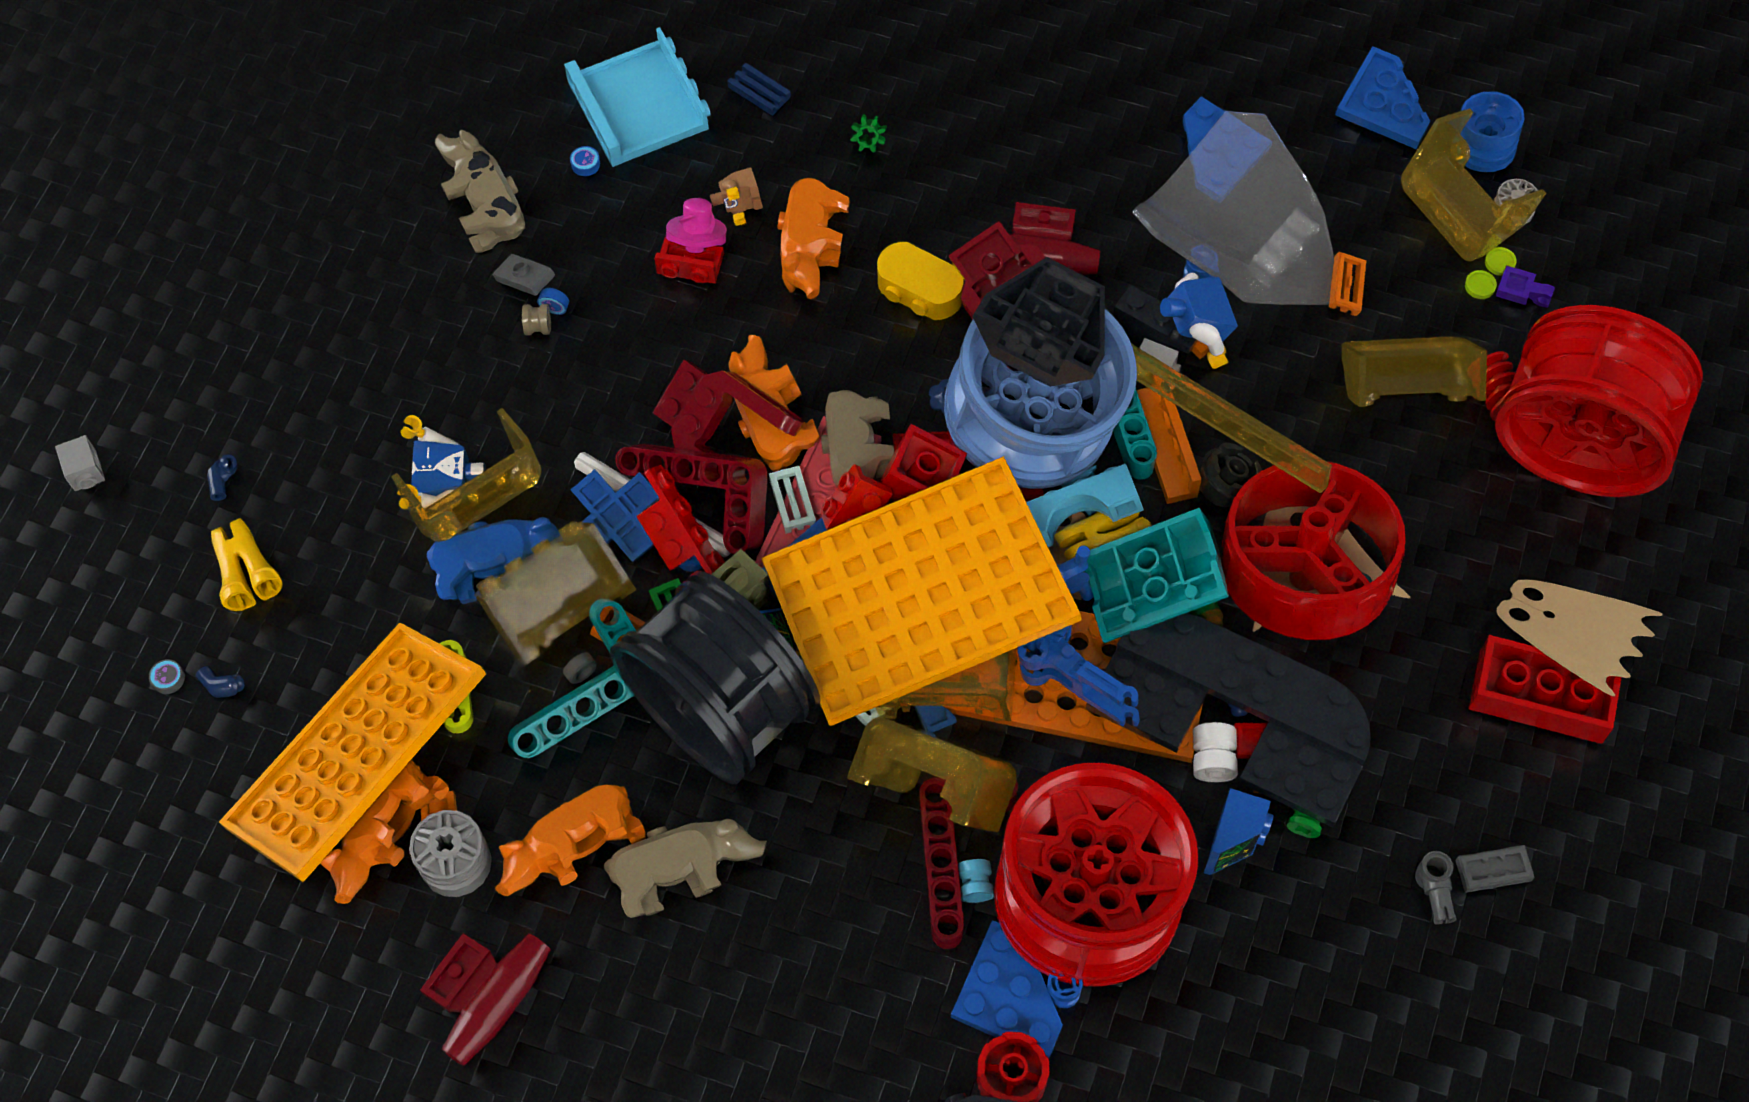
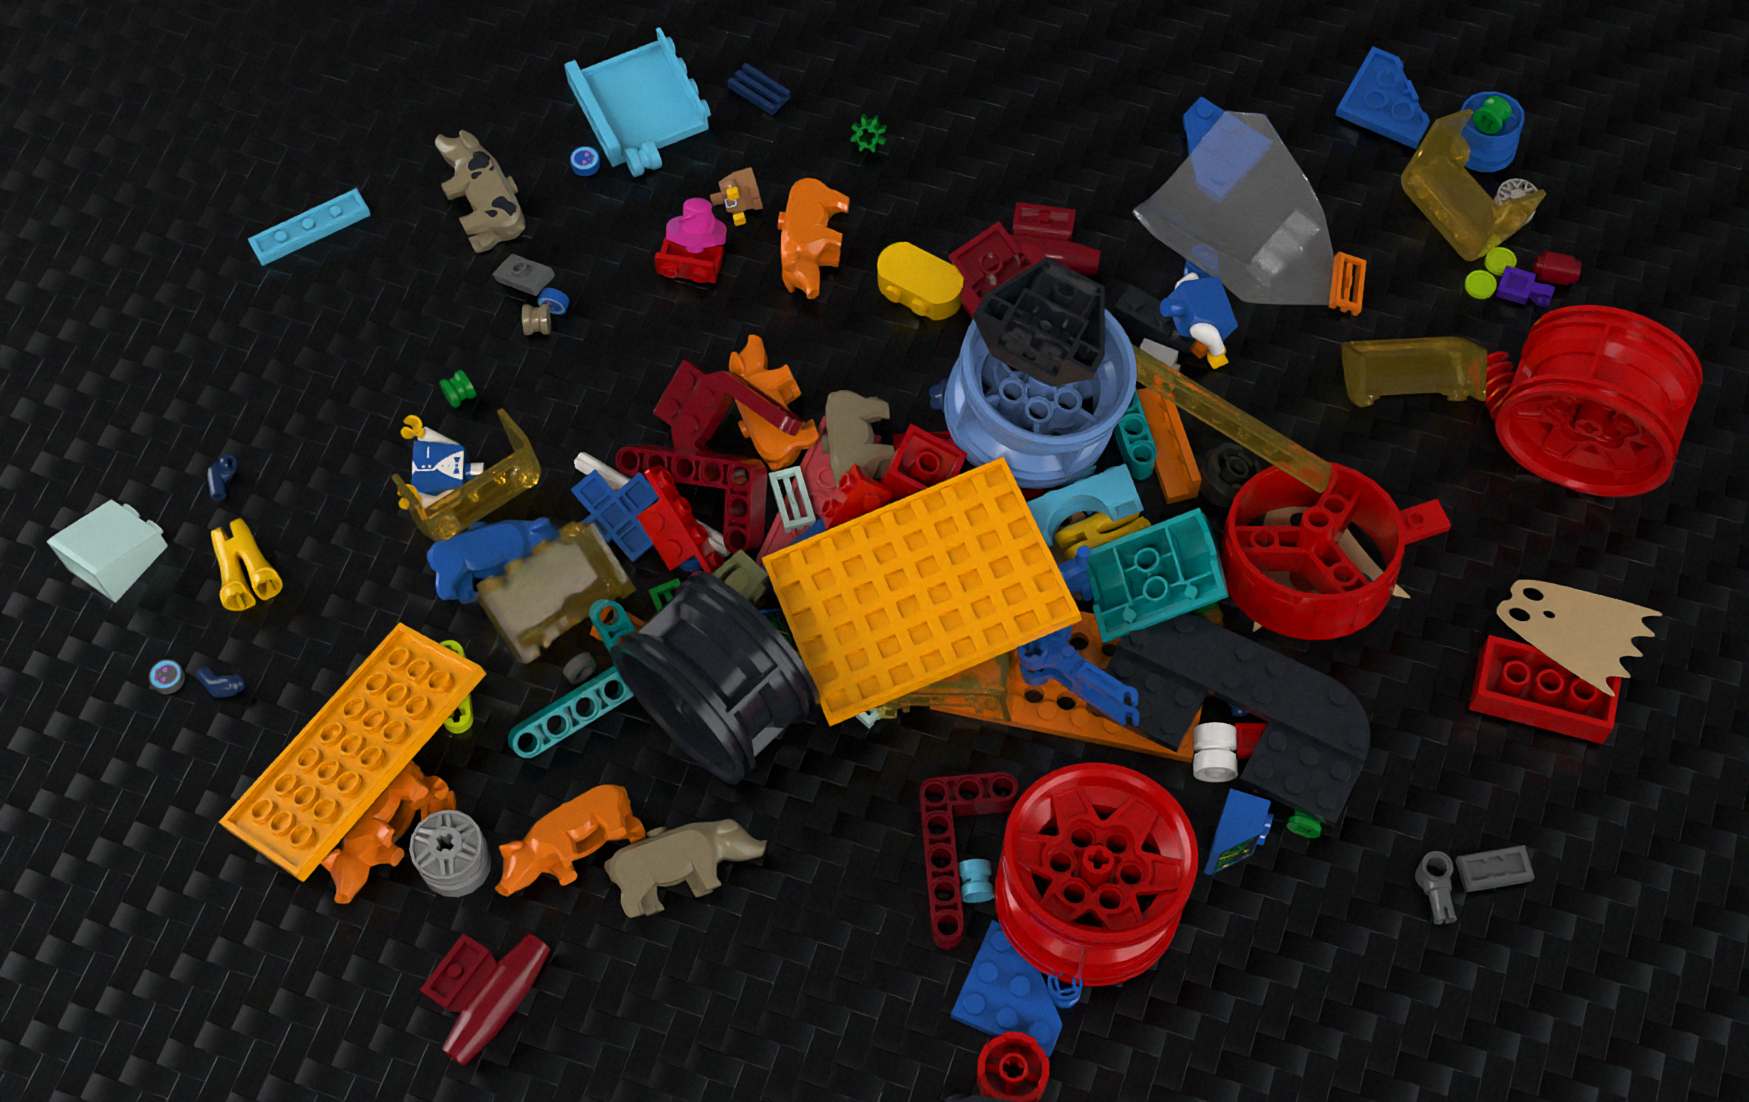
(80, 463): light grey brick -> none
(109, 547): none -> light aqua slope
(309, 226): none -> medium azure tile
(457, 388): none -> green wheel
(645, 157): none -> medium azure wheel
(934, 717): blue tile -> none
(975, 782): clear yellow windscreen -> none
(1424, 521): none -> red plate
(1492, 114): none -> green wheel
(1557, 268): none -> dark red brick

